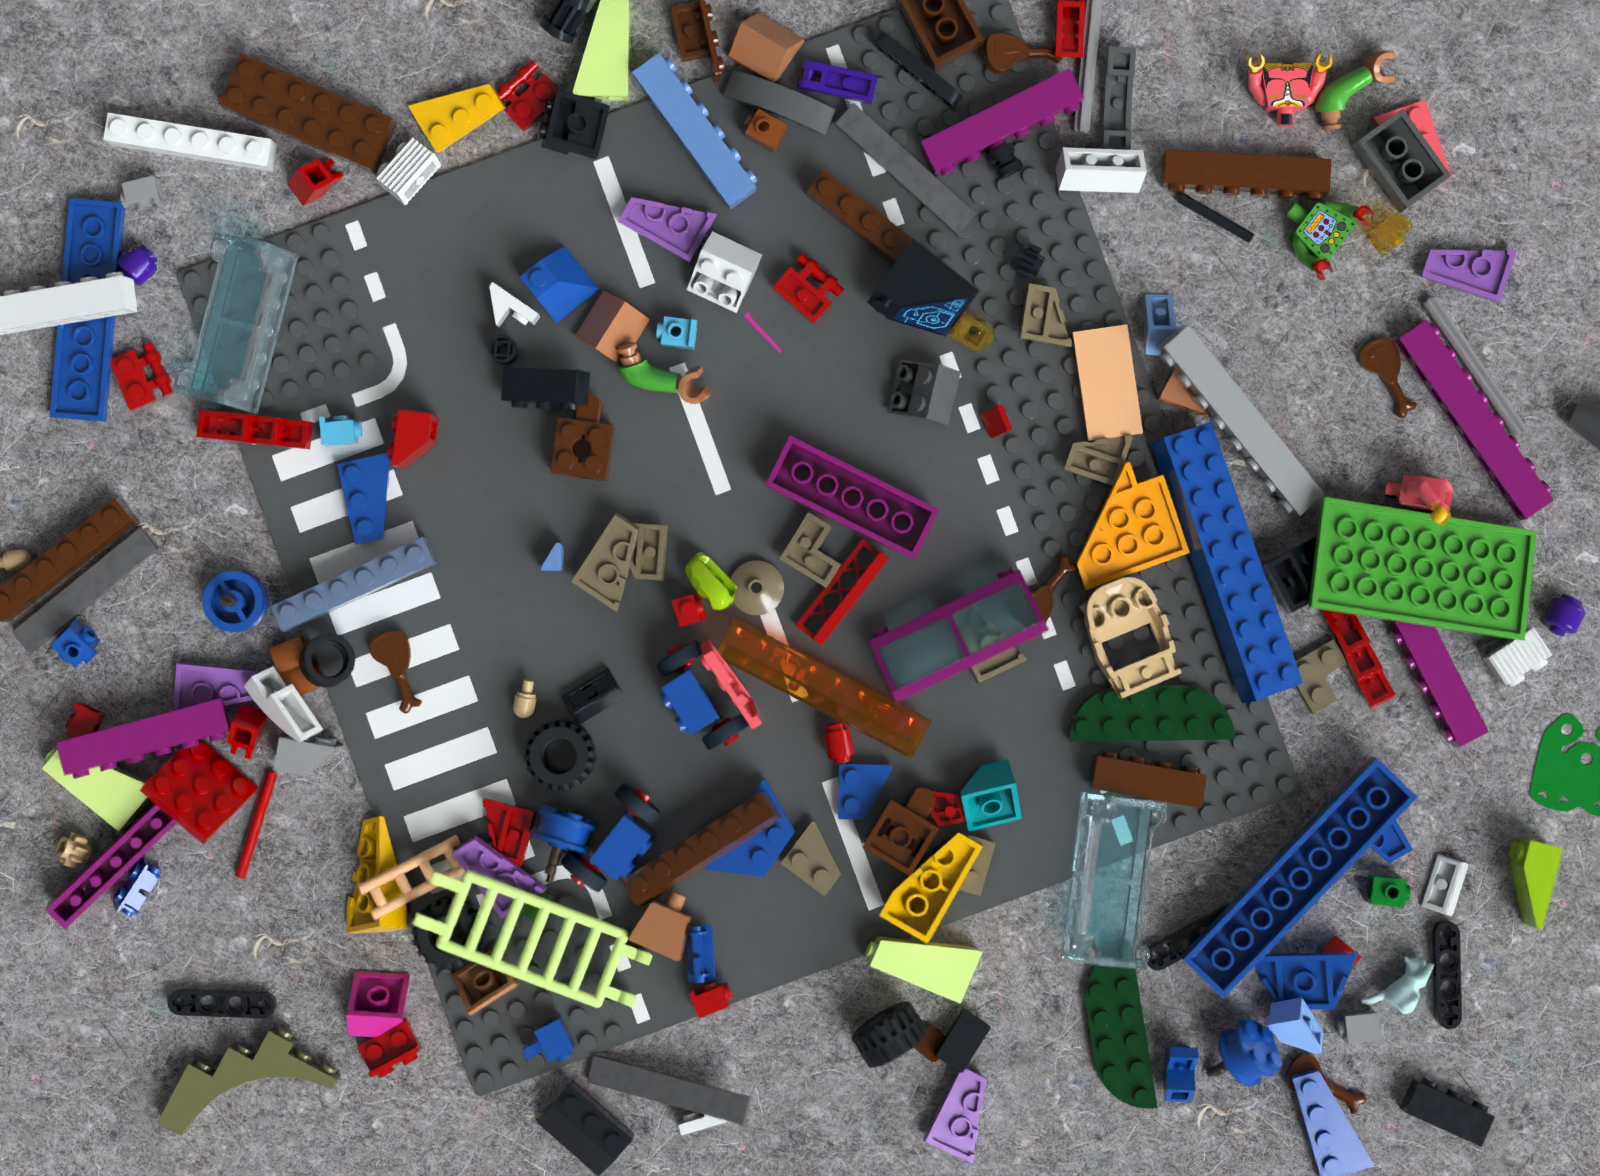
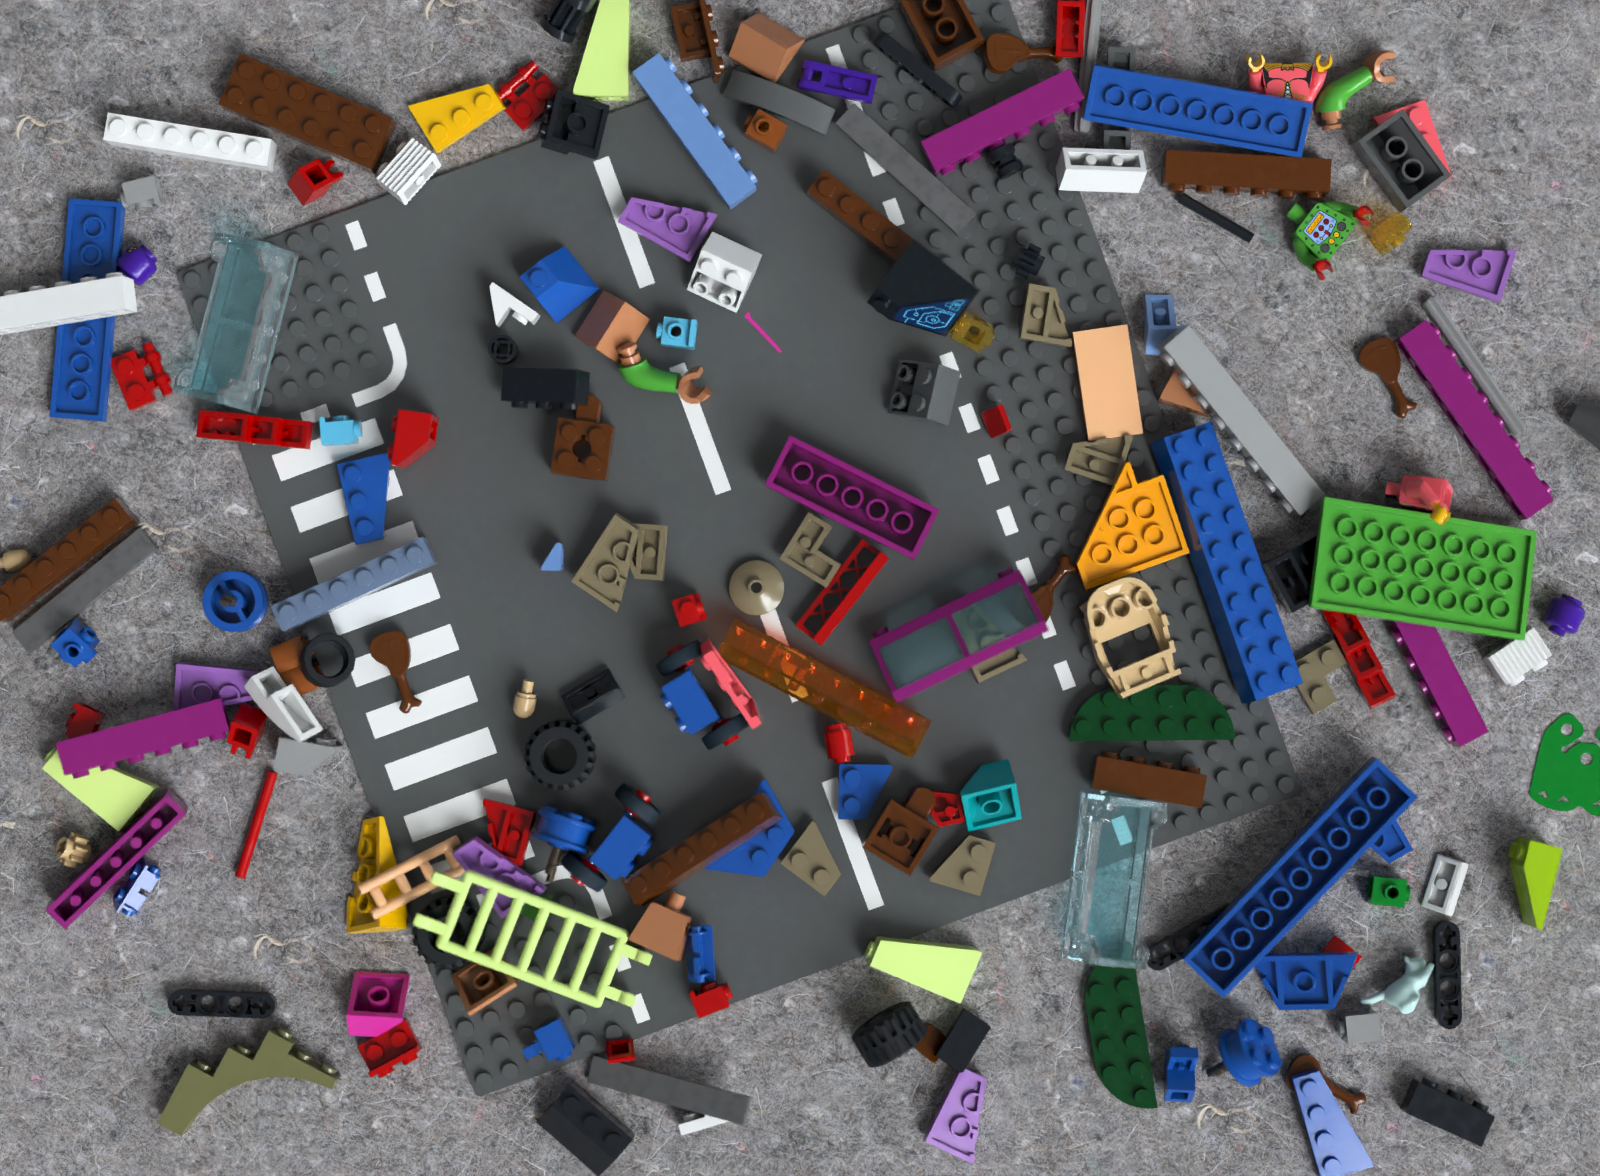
(199, 790): red plate -> none
(620, 1050): none -> red slope
(710, 581): lime piece -> none
(802, 294): red plate -> none
(926, 894): yellow wedge -> none
(1198, 110): none -> blue plate
(1295, 1025): light blue slope -> none

